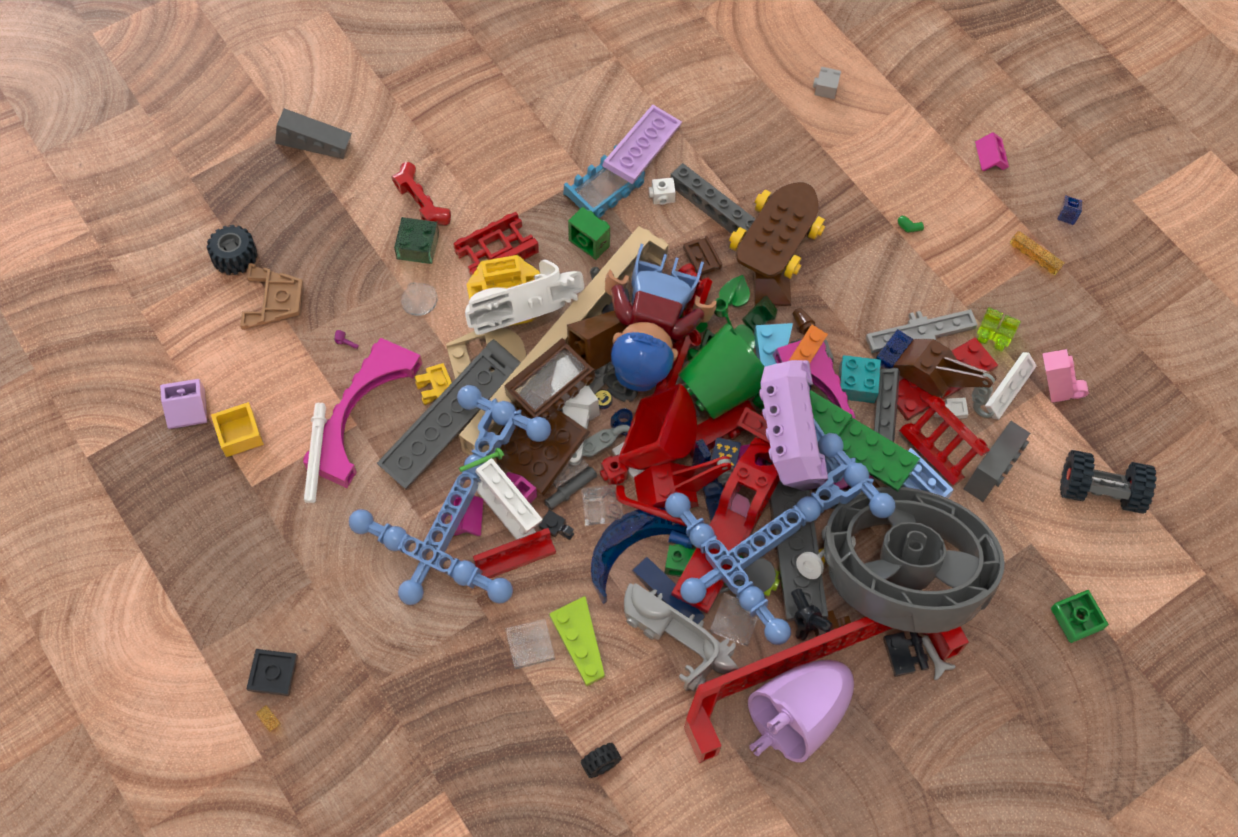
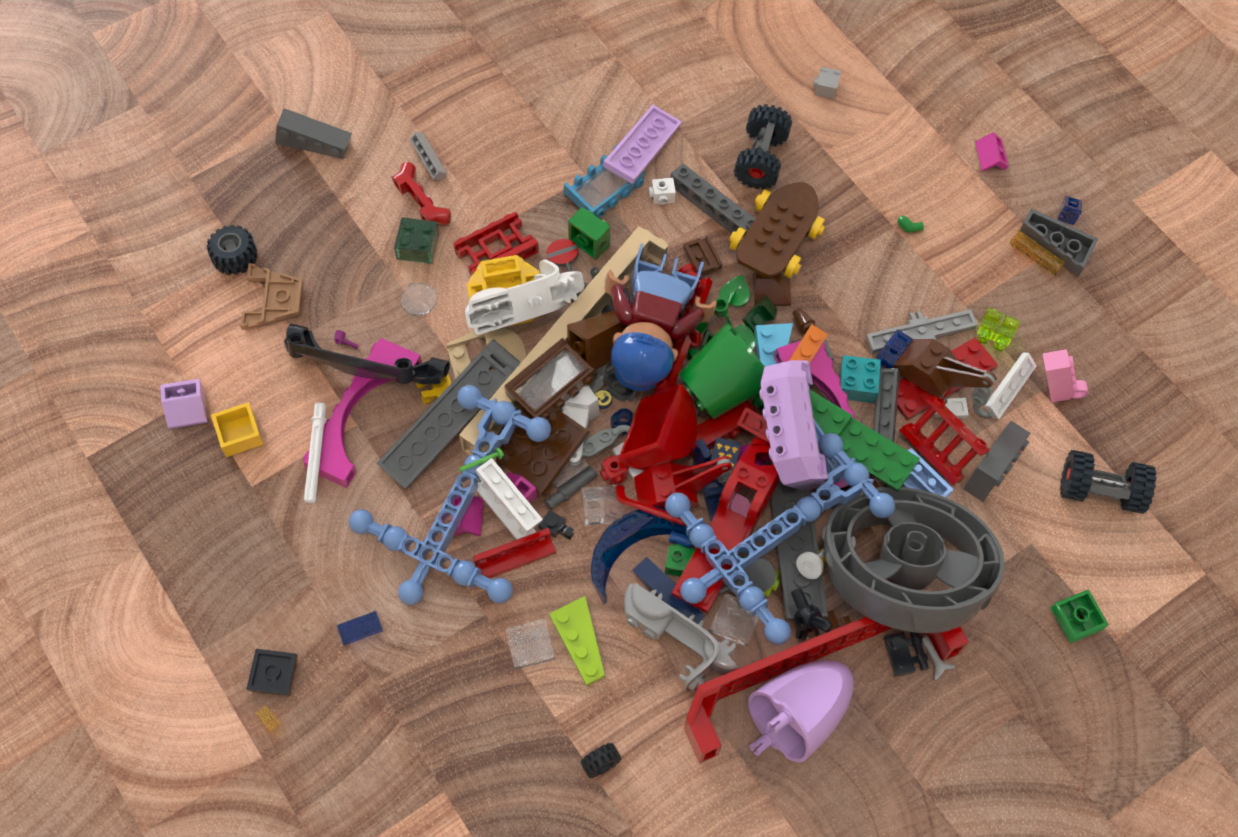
(301, 343): none -> black panel
(359, 628): none -> clear blue tile
(428, 156): none -> light grey piece
(563, 253): none -> red piece
(757, 165): none -> black plate
(1060, 239): none -> dark grey wedge

